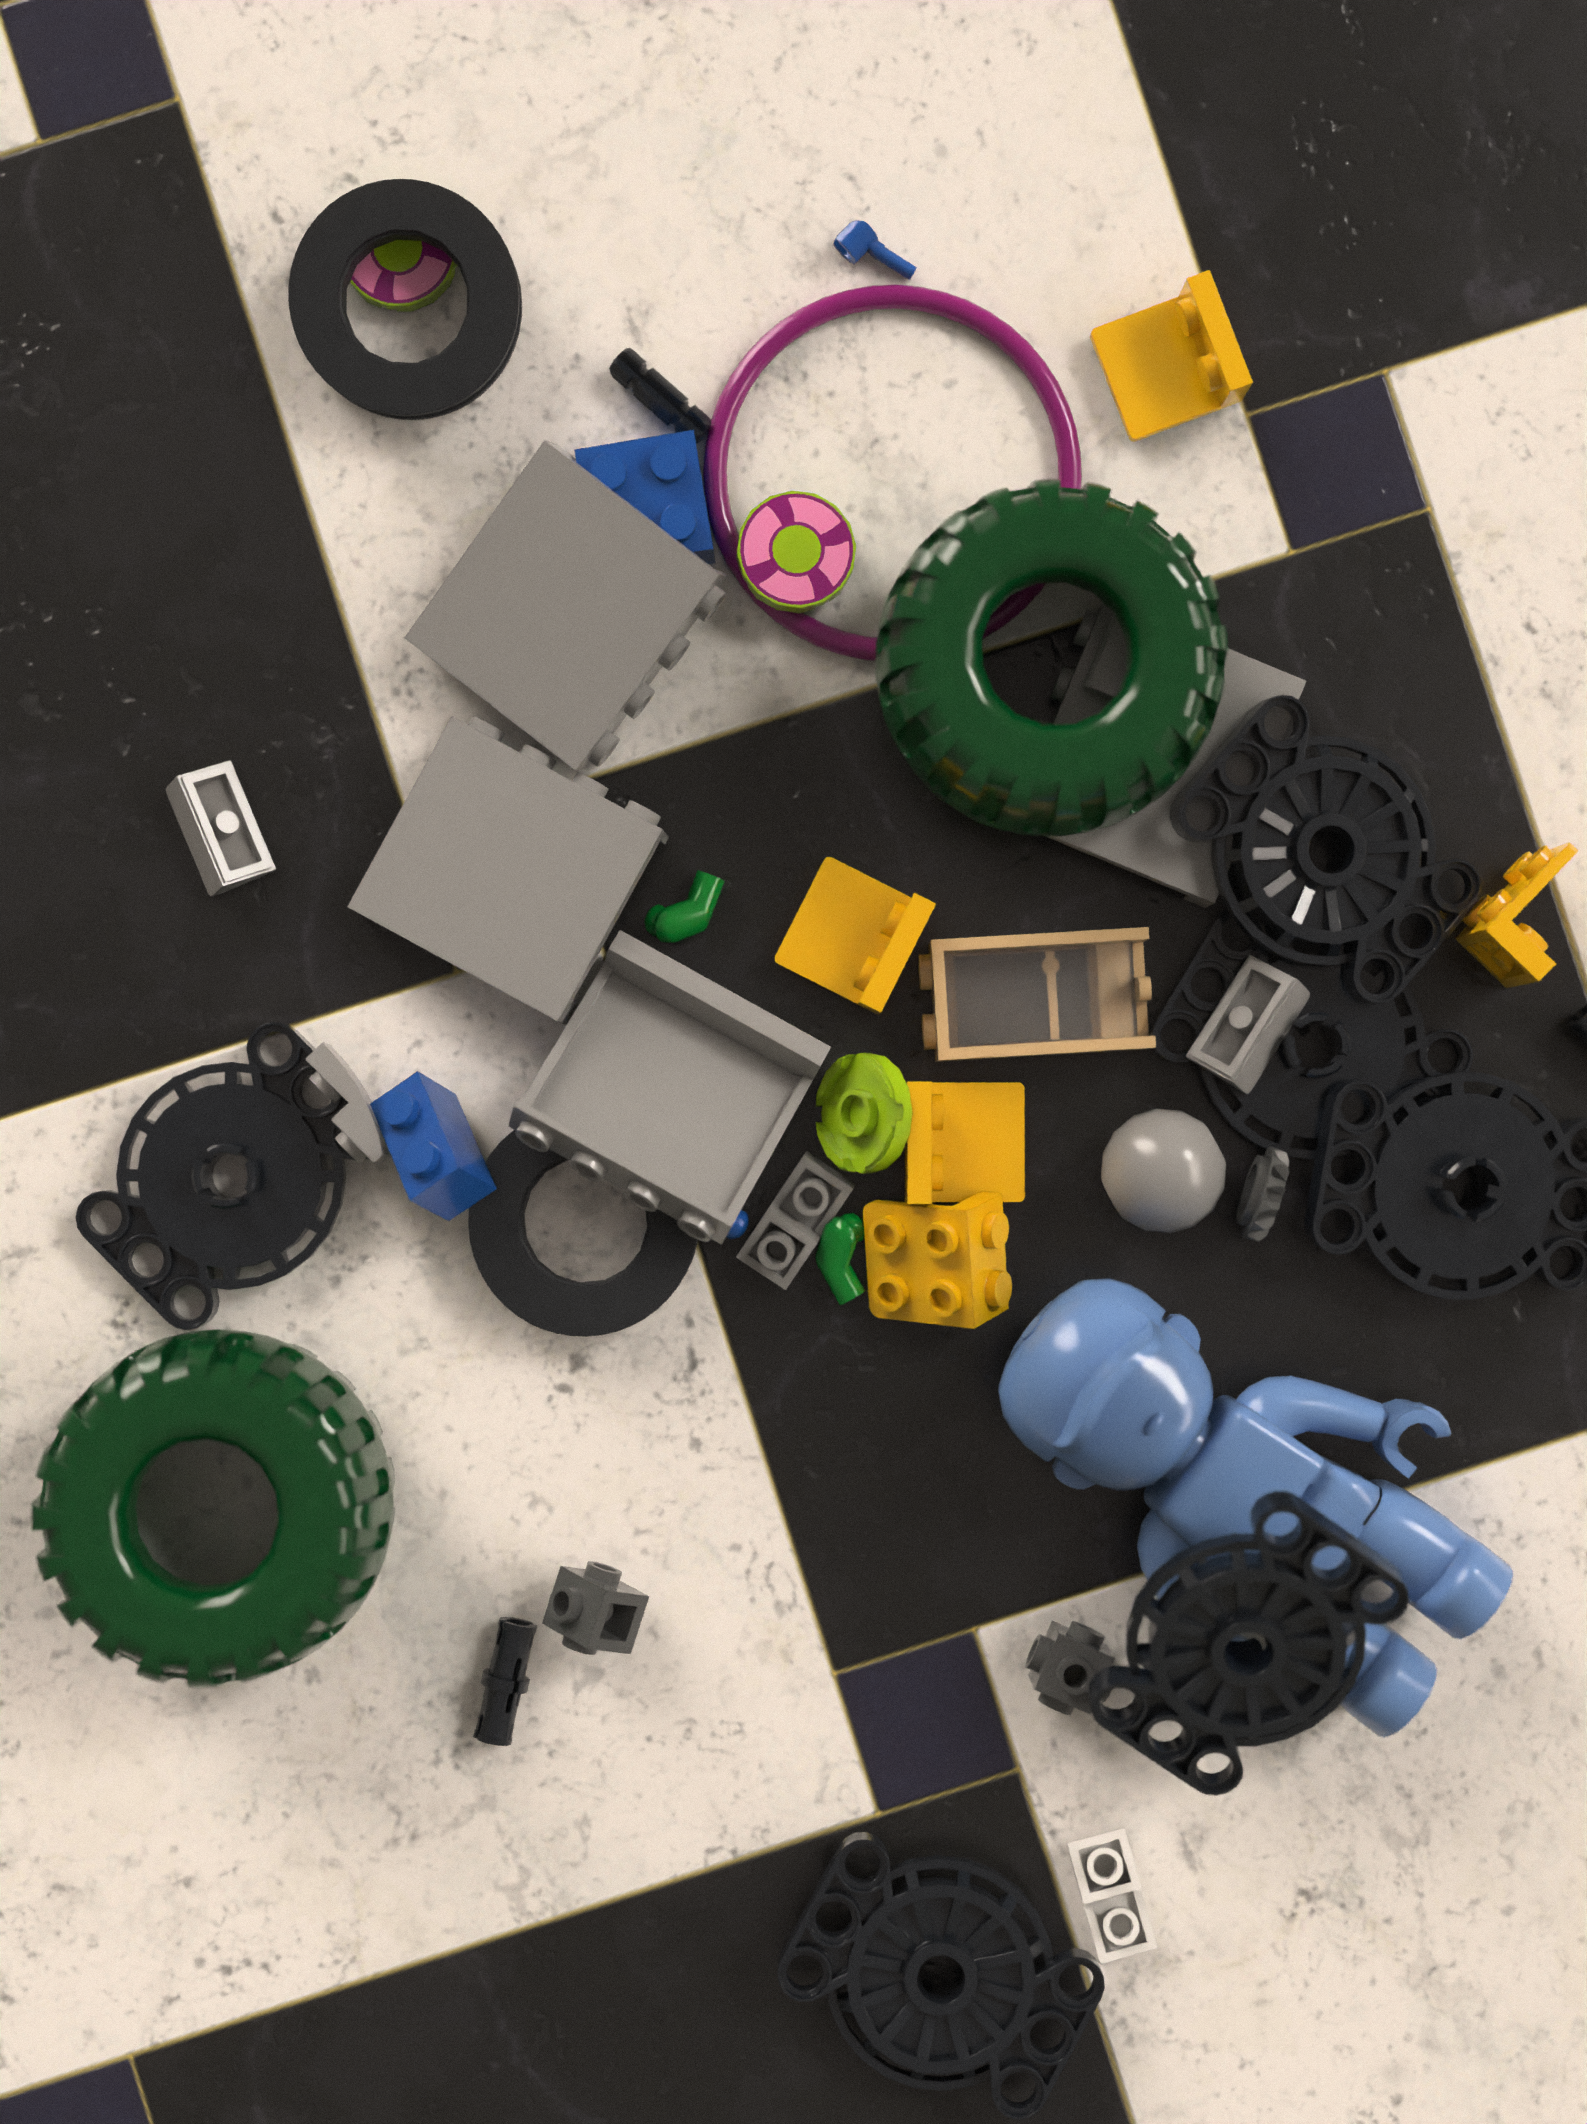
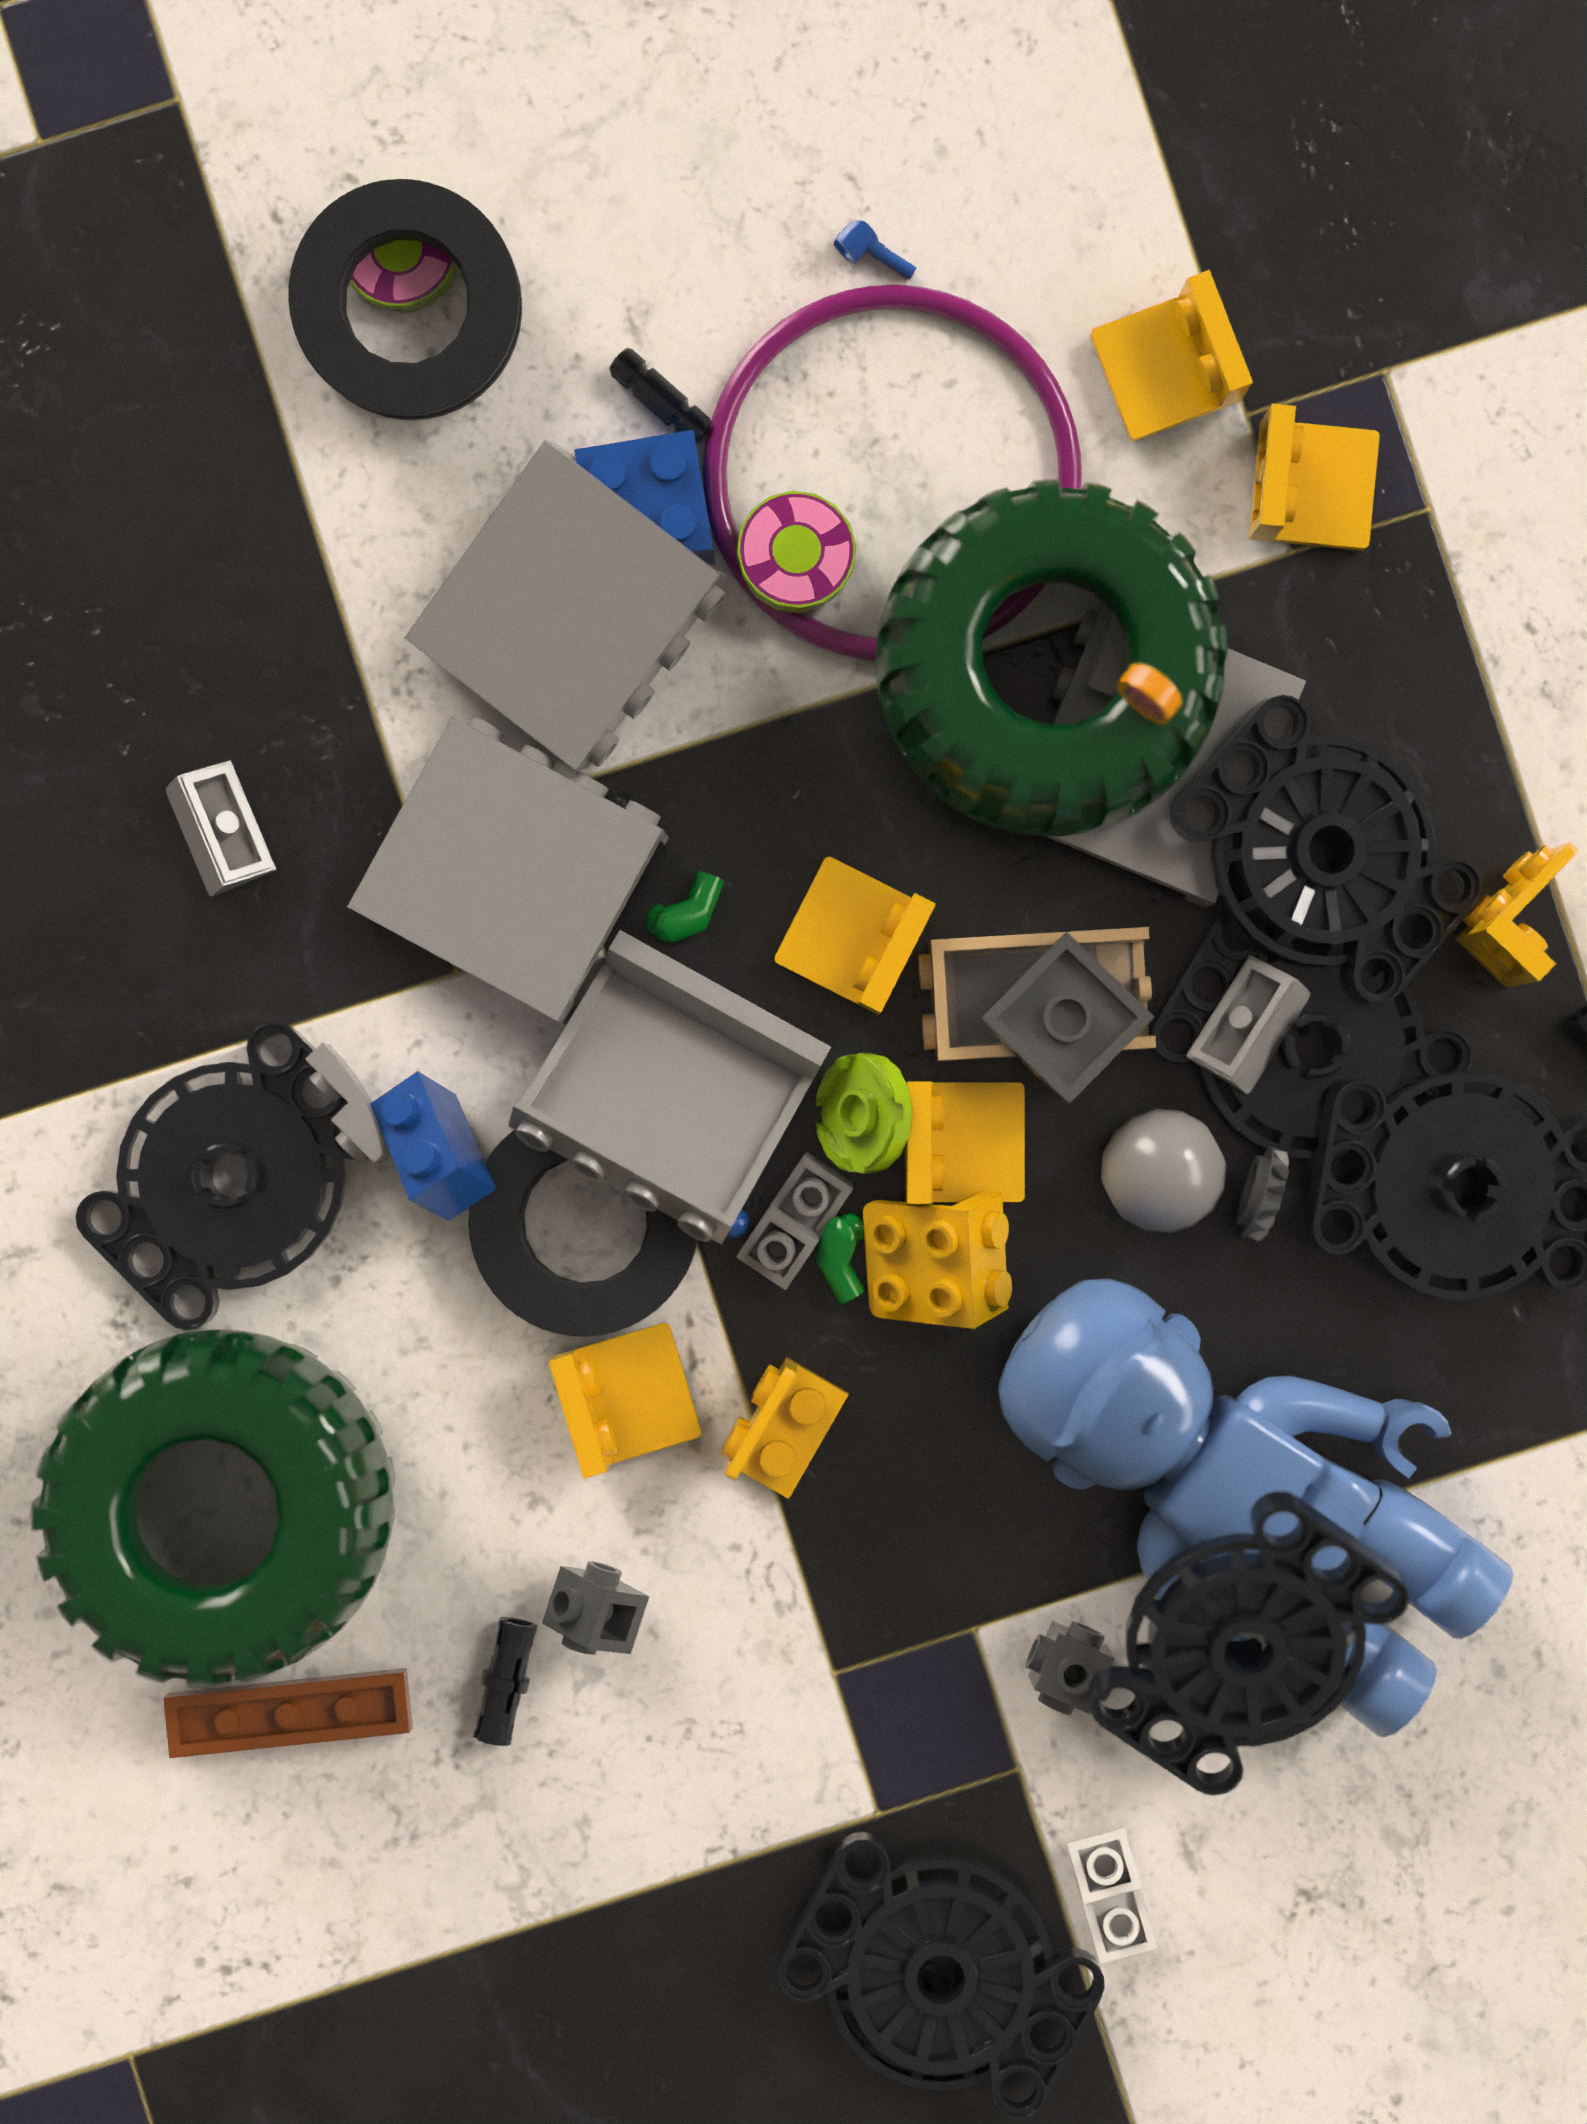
(288, 1713): none -> dark orange plate
(625, 1397): none -> yellow bracket
(785, 1428): none -> yellow bracket
(1066, 1018): none -> dark grey plate
(1149, 693): none -> light orange tile
(1313, 482): none -> yellow bracket

